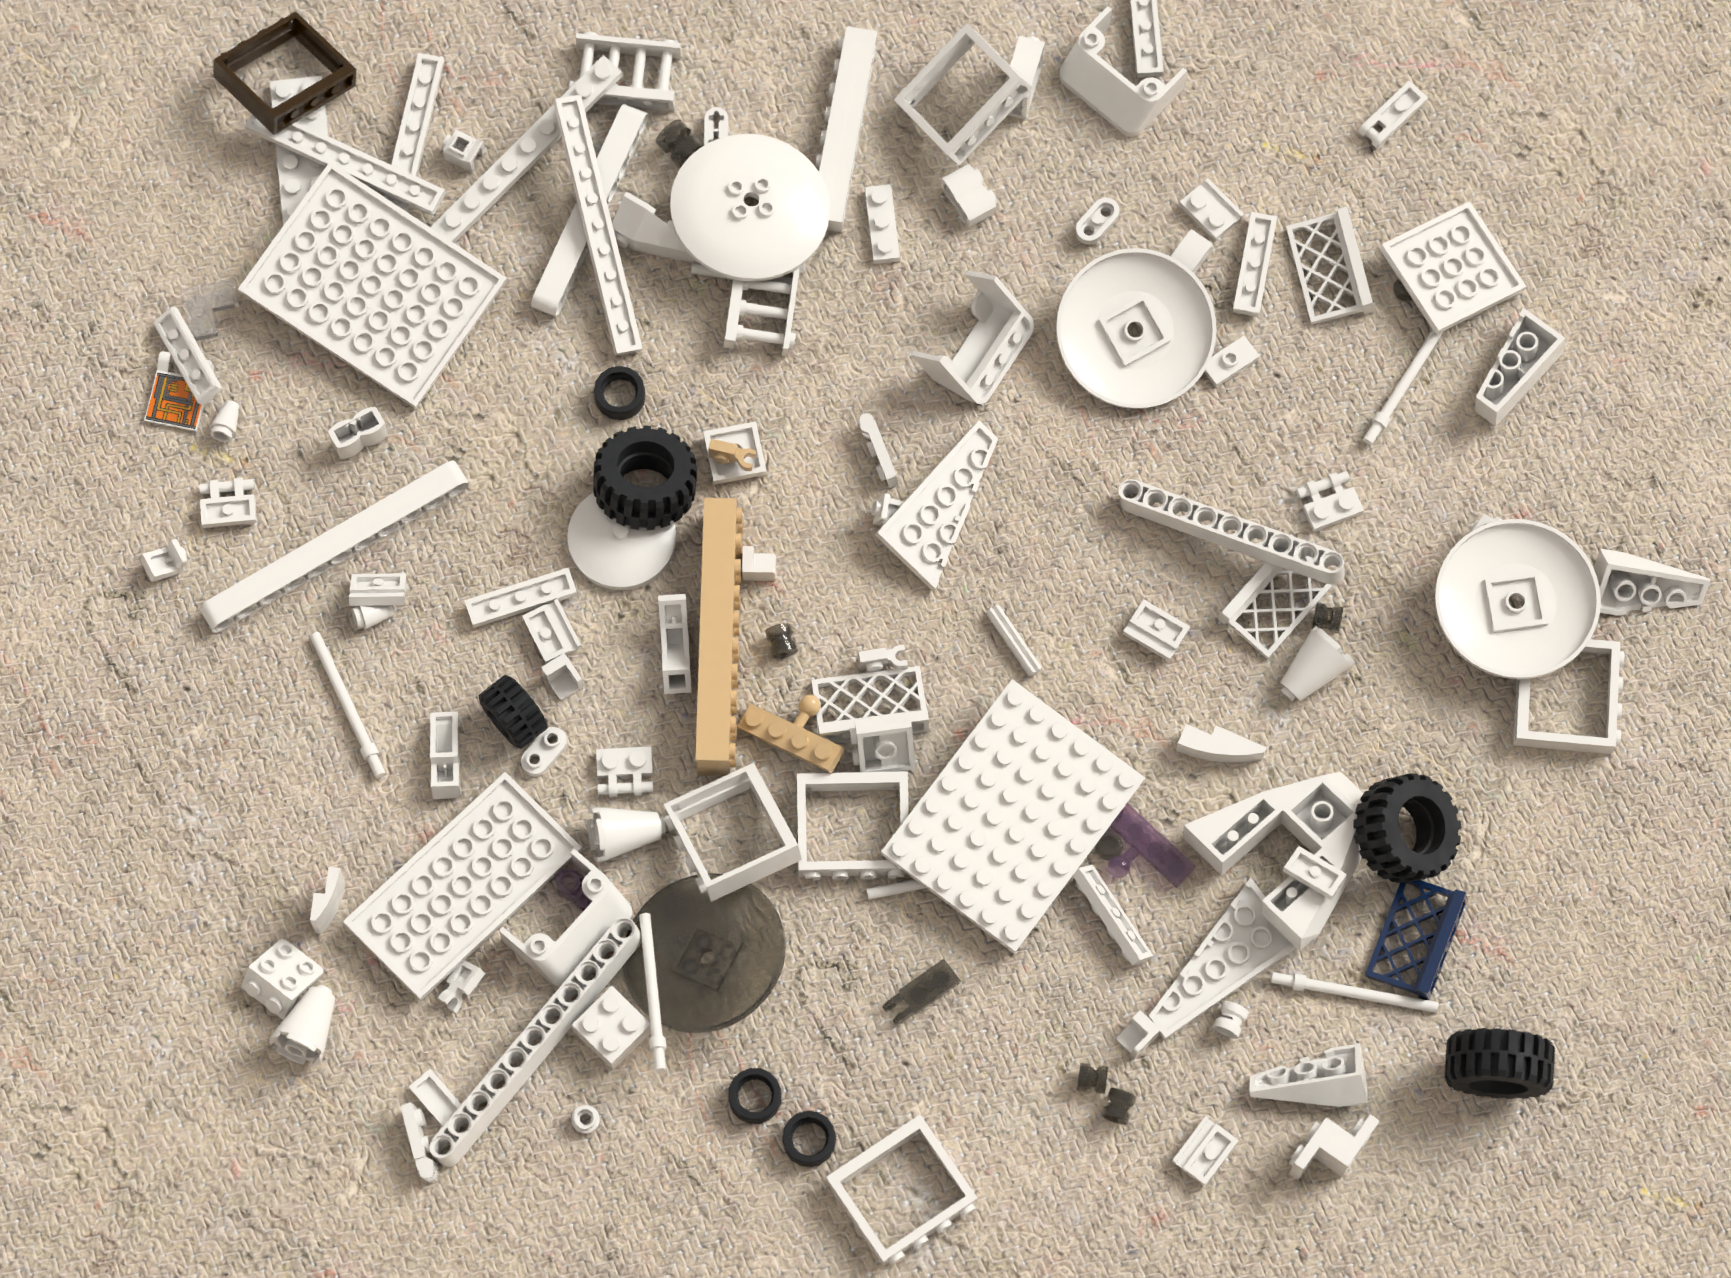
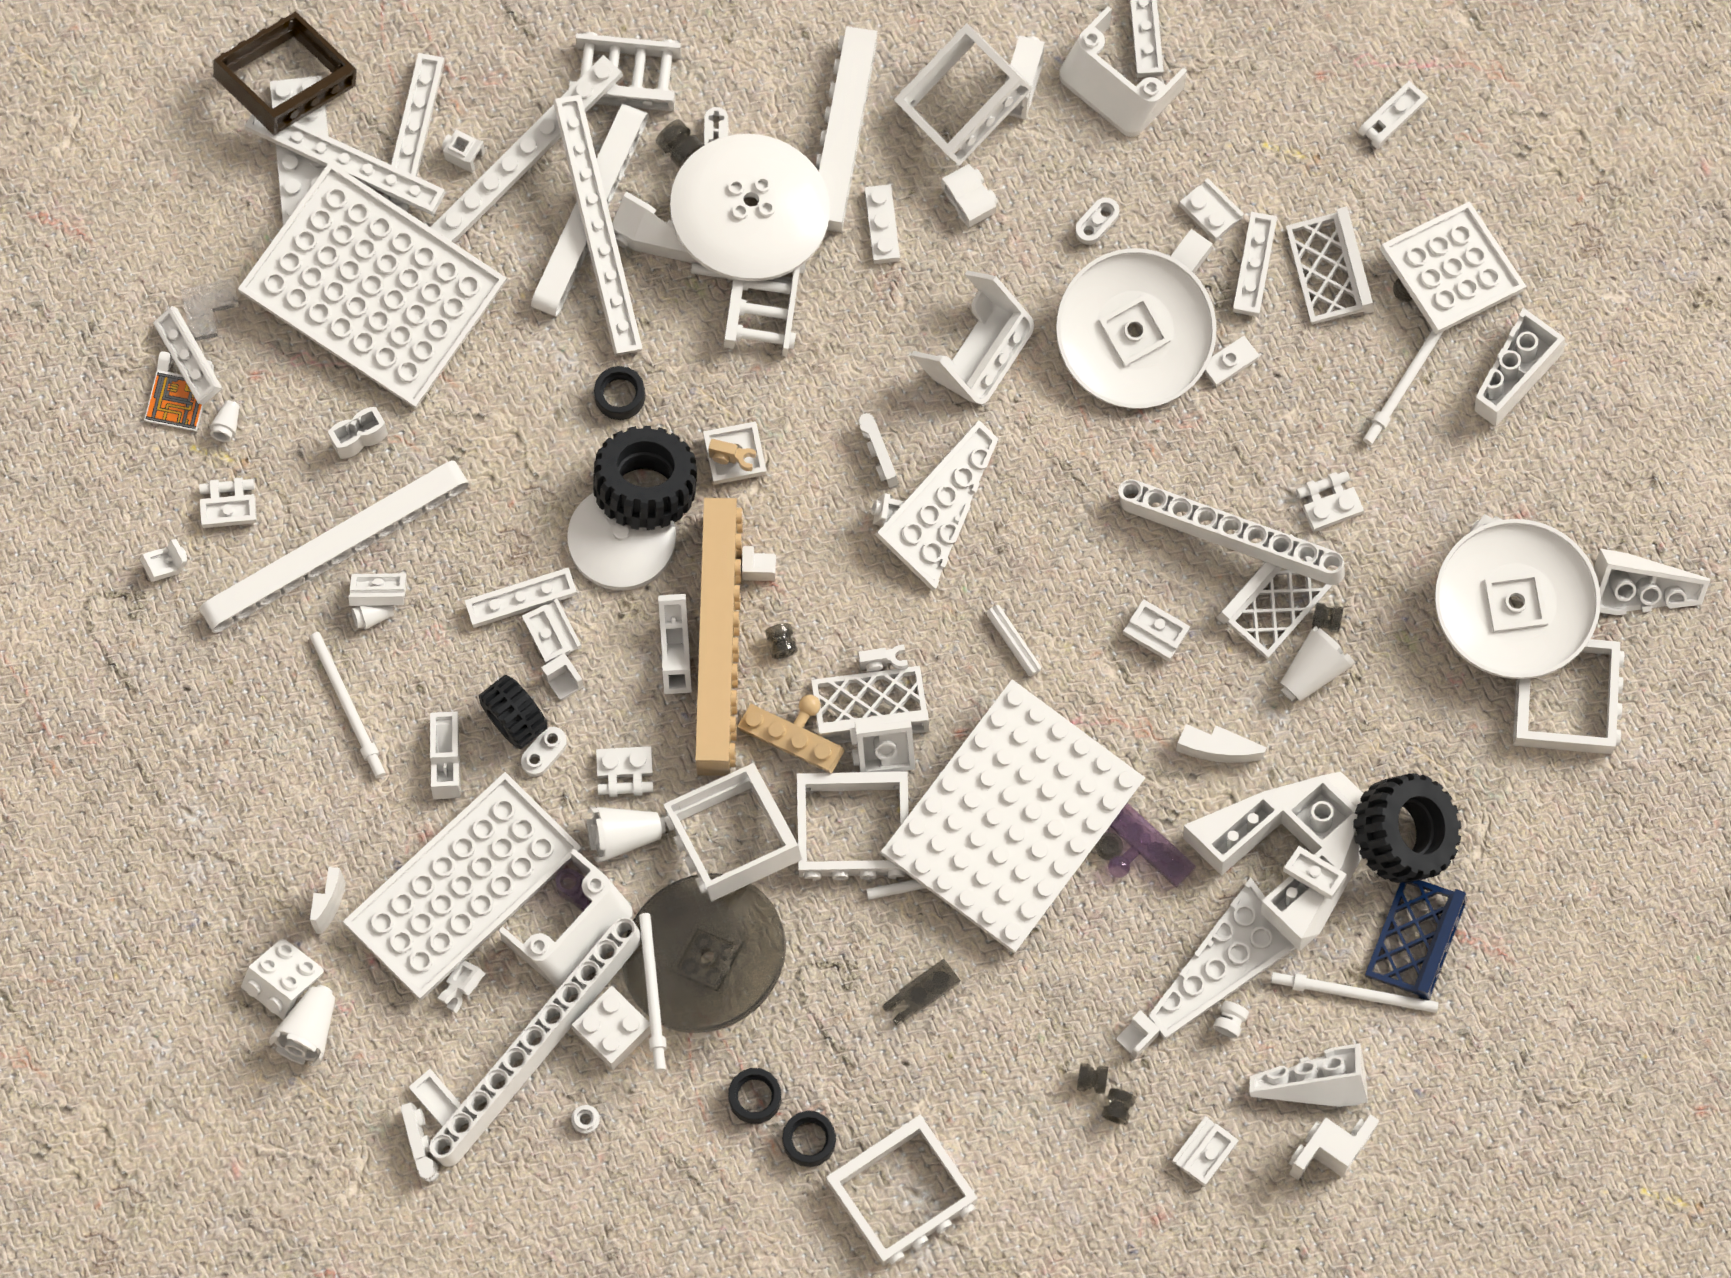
(1112, 915): white plate -> none
(1499, 1063): black tyre -> none

